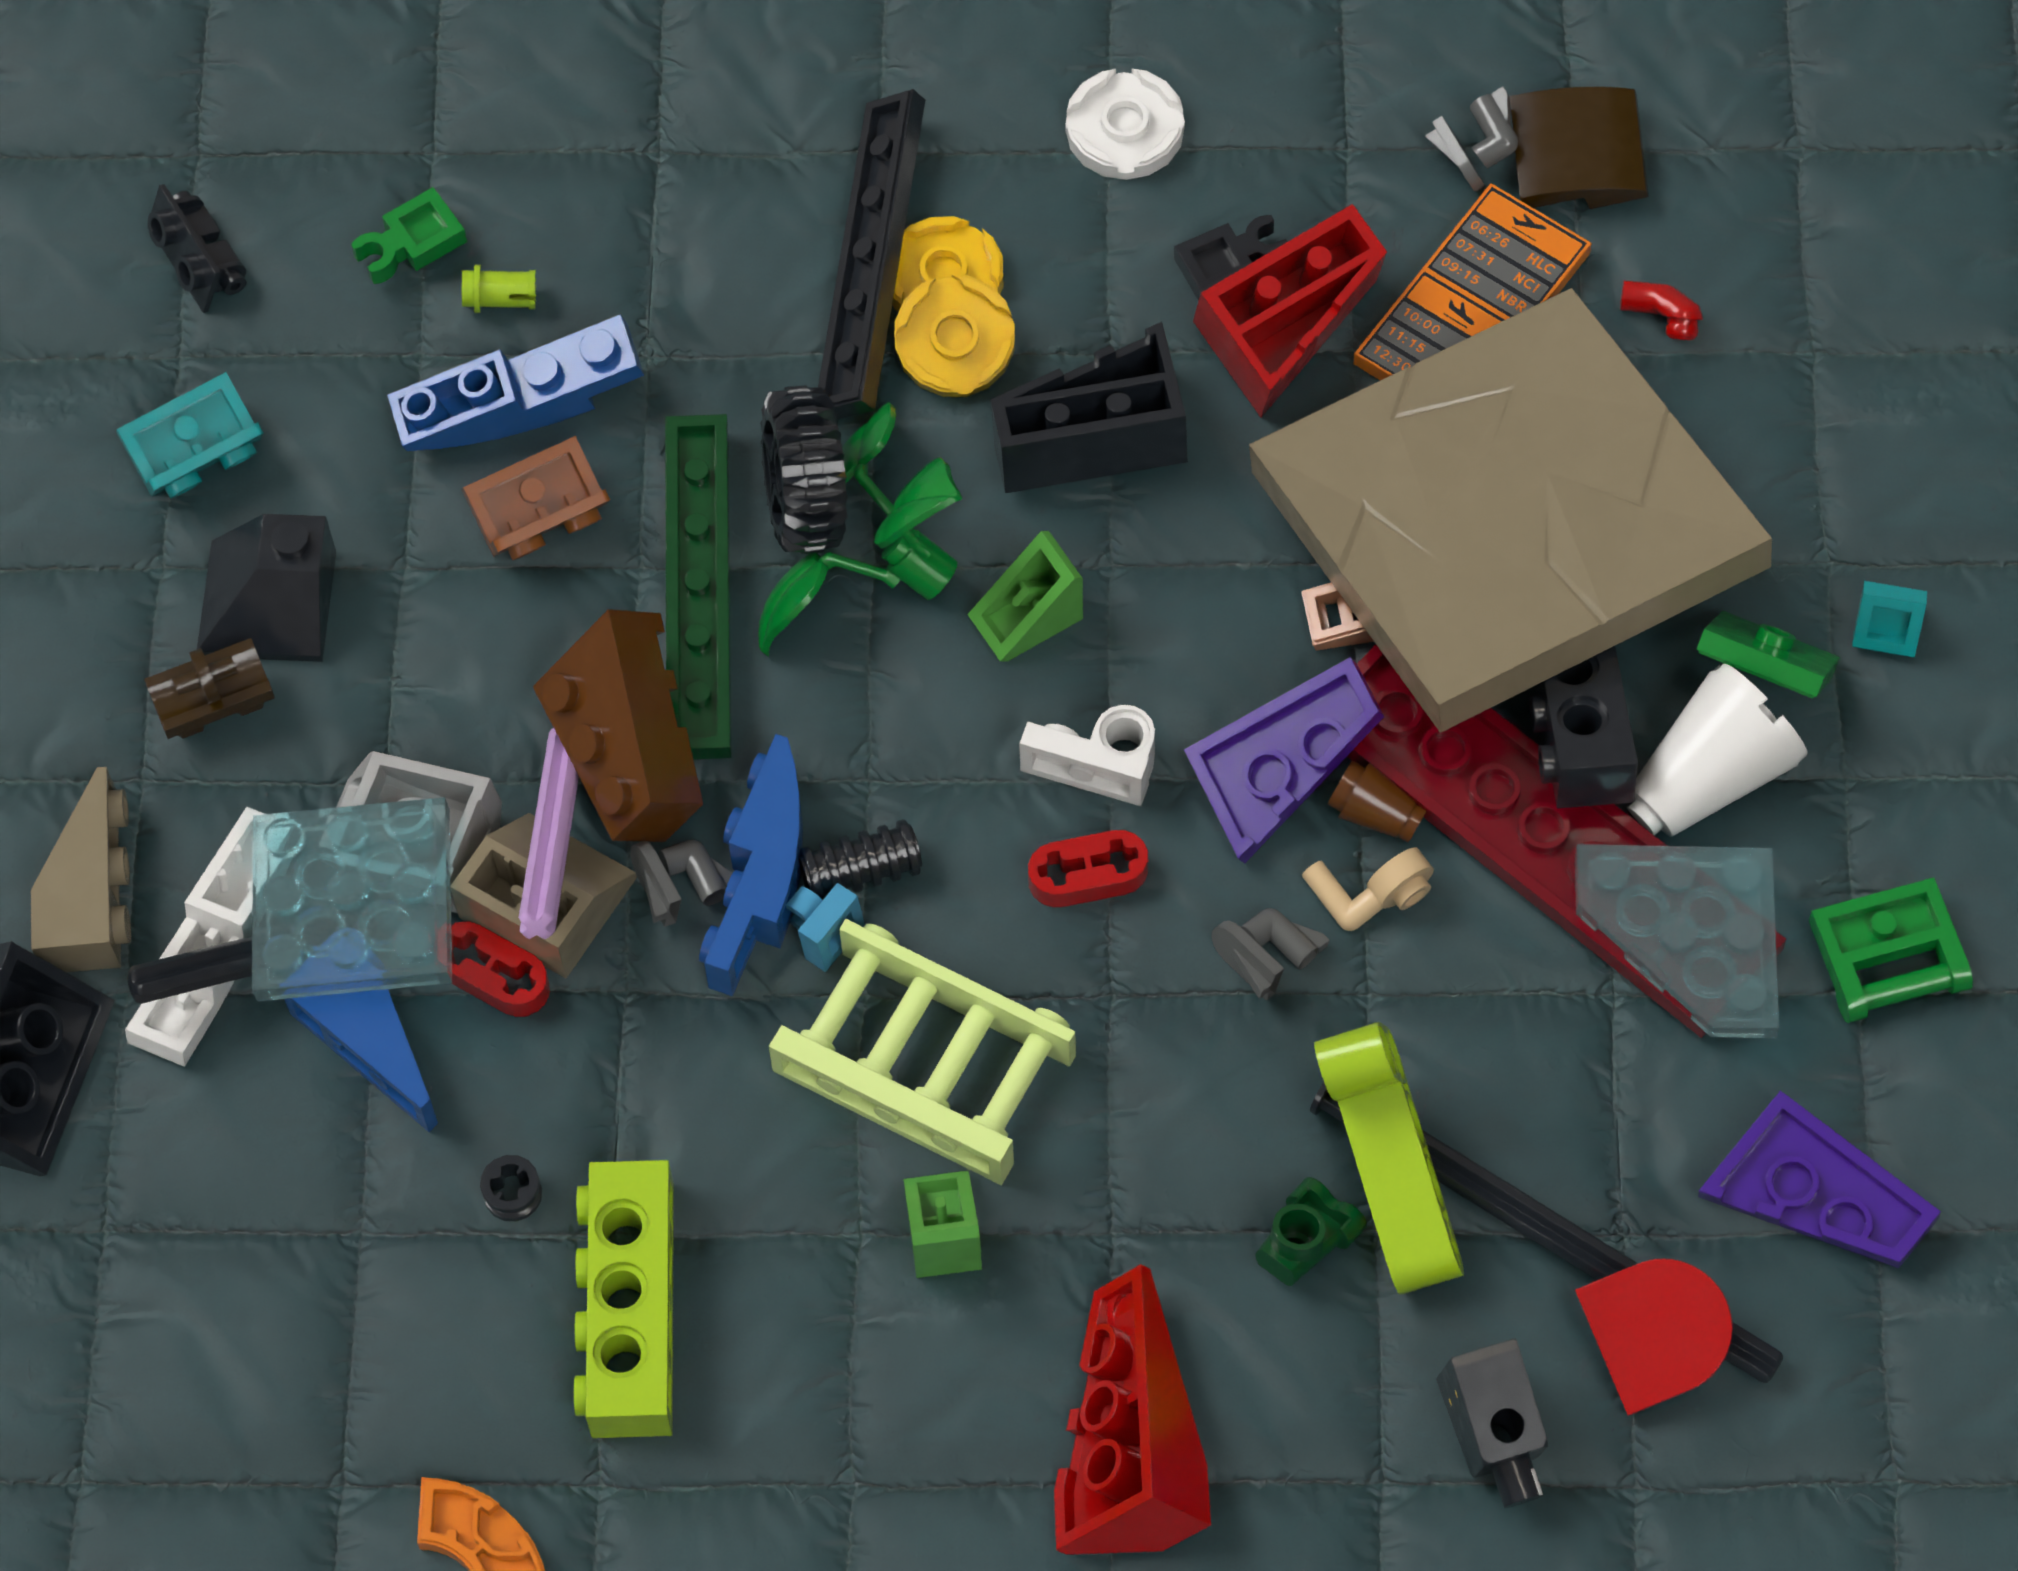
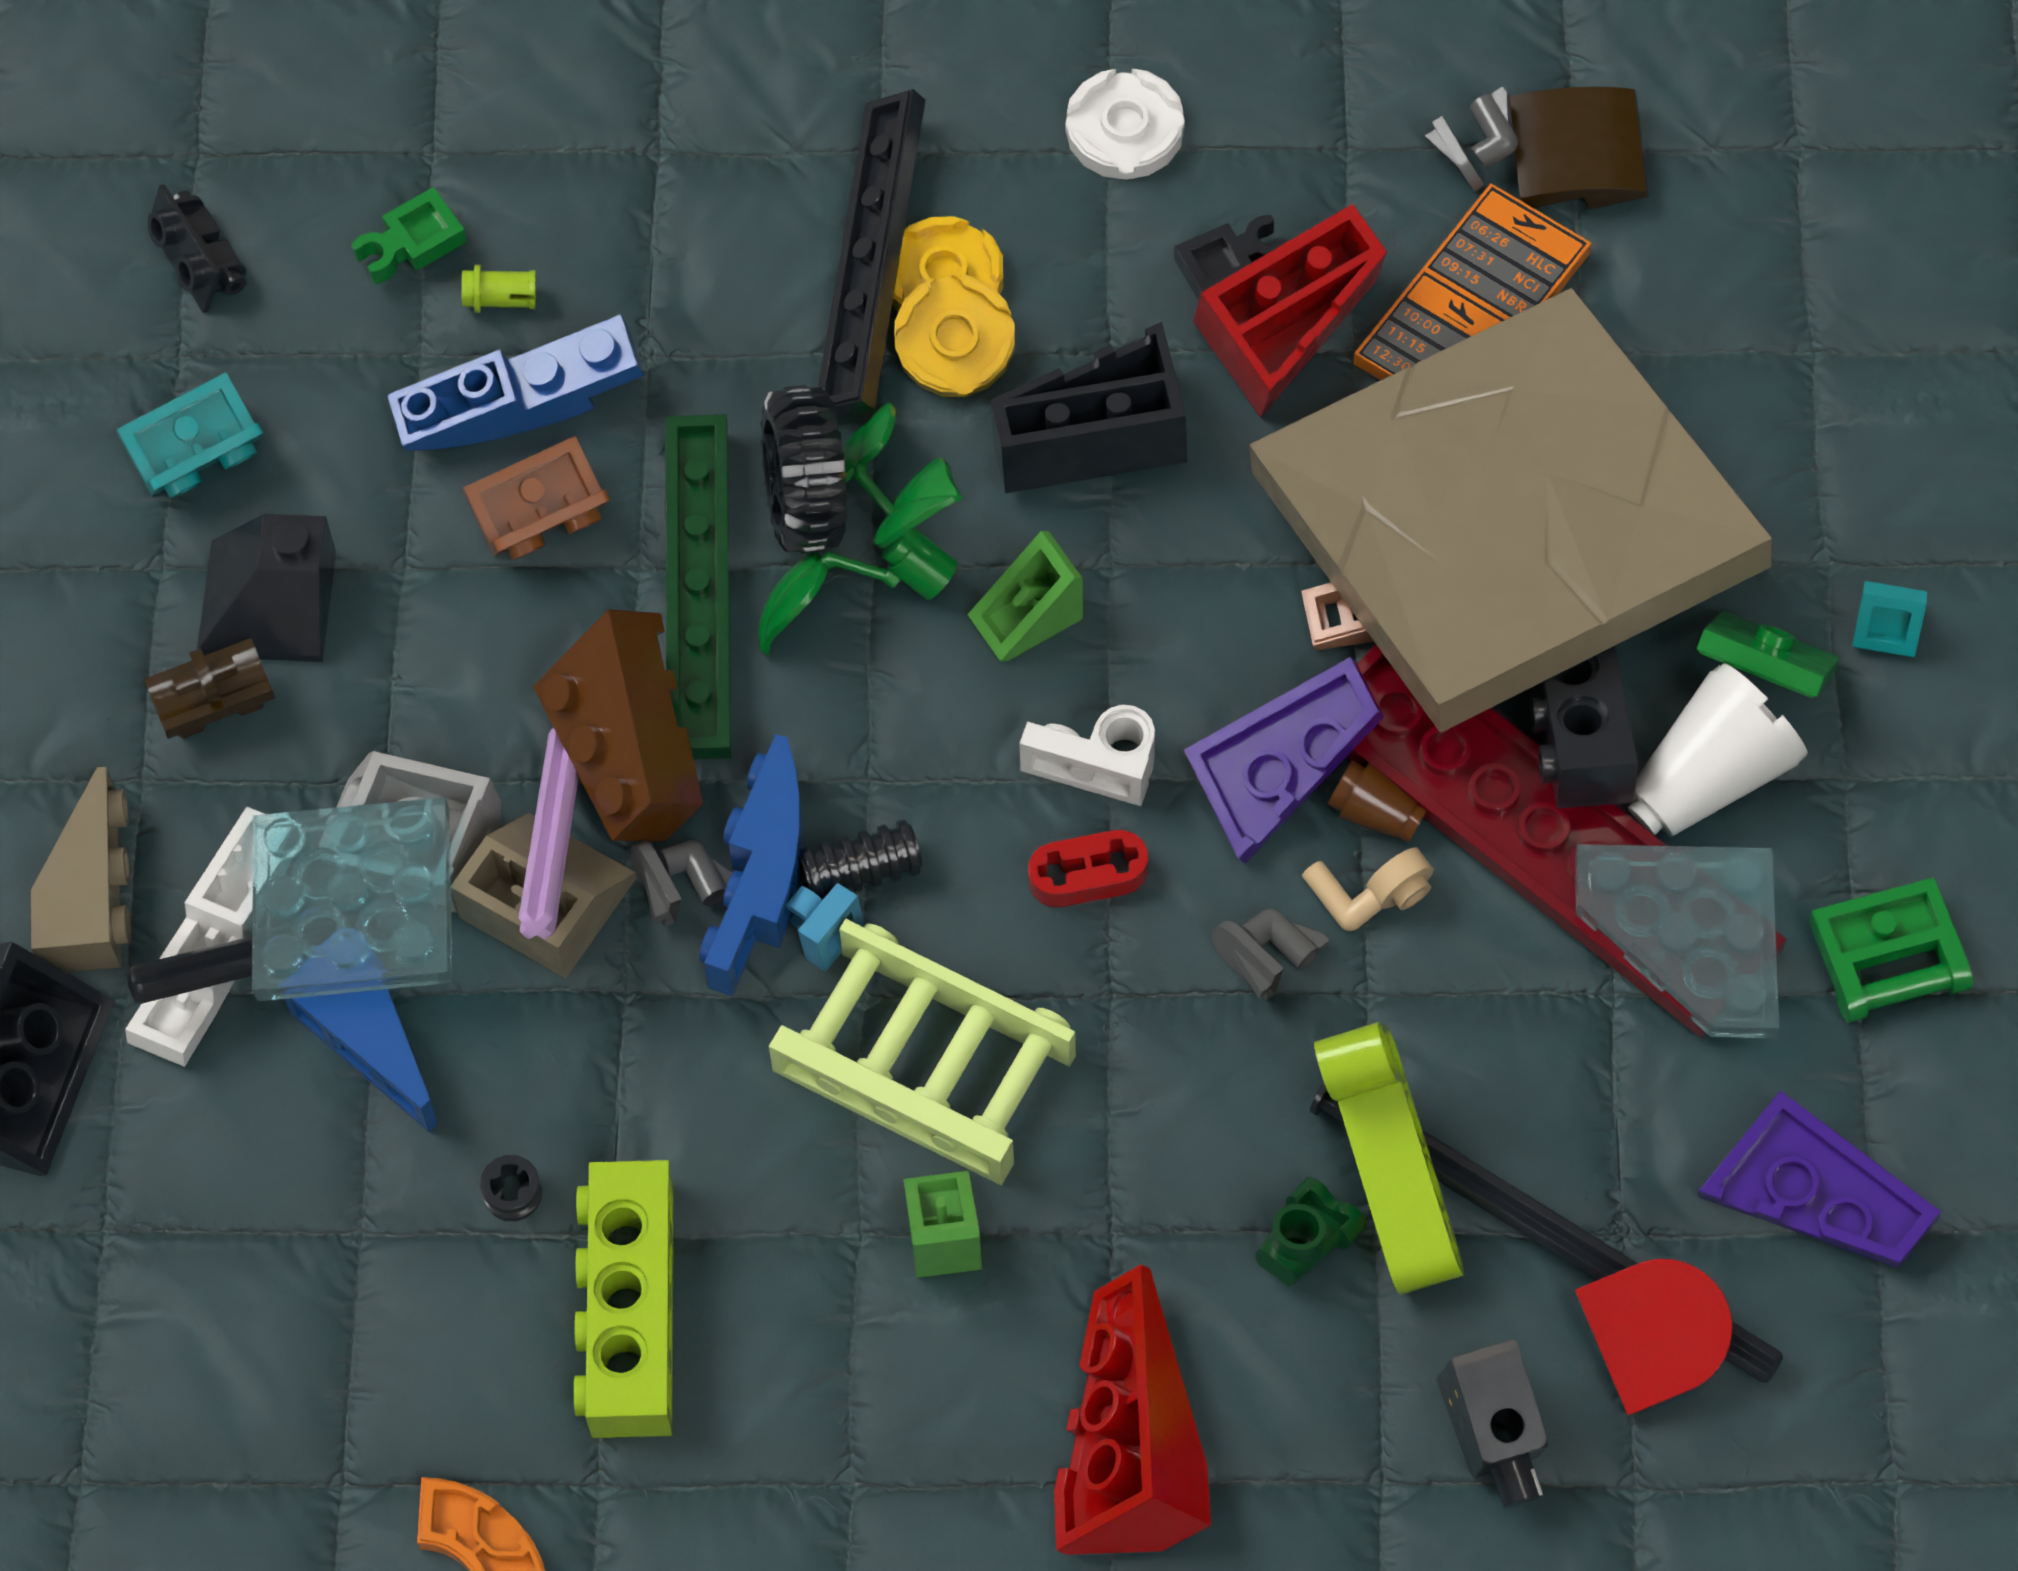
(499, 957): red beam -> none
(1665, 301): red arm -> none

